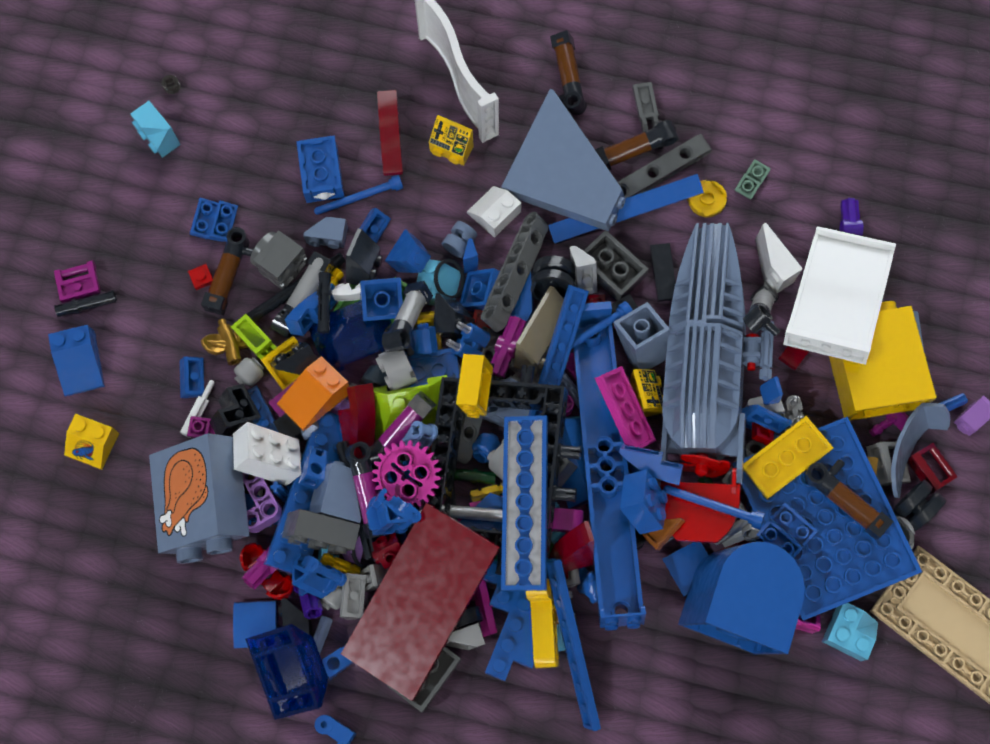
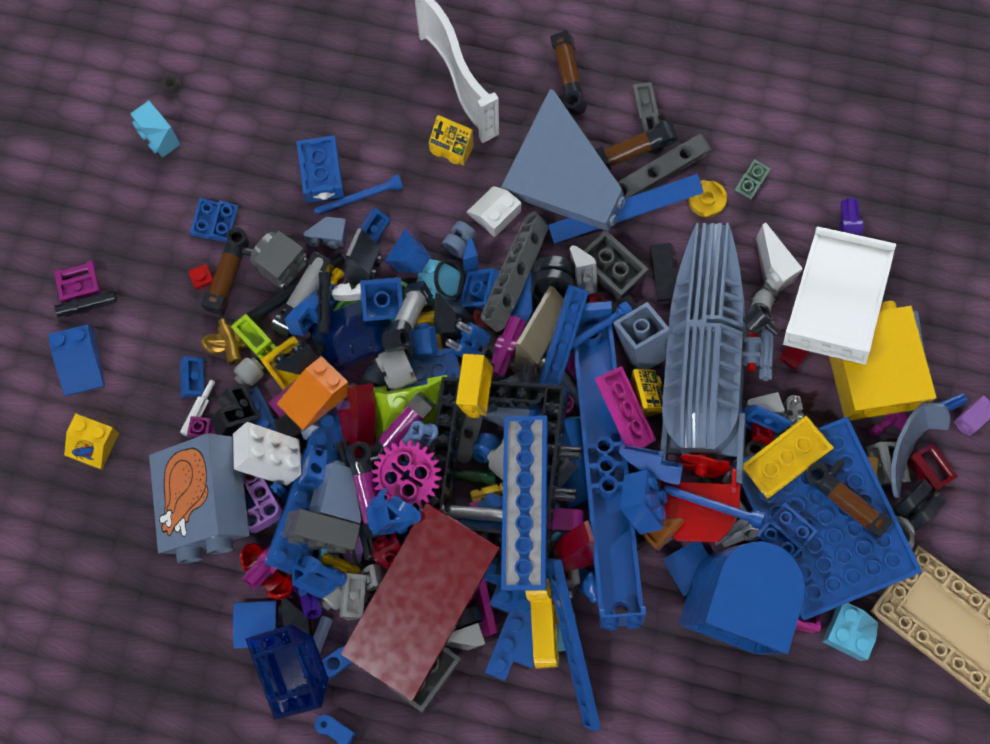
(390, 132): dark red slope -> none
(771, 391): blue slope -> none

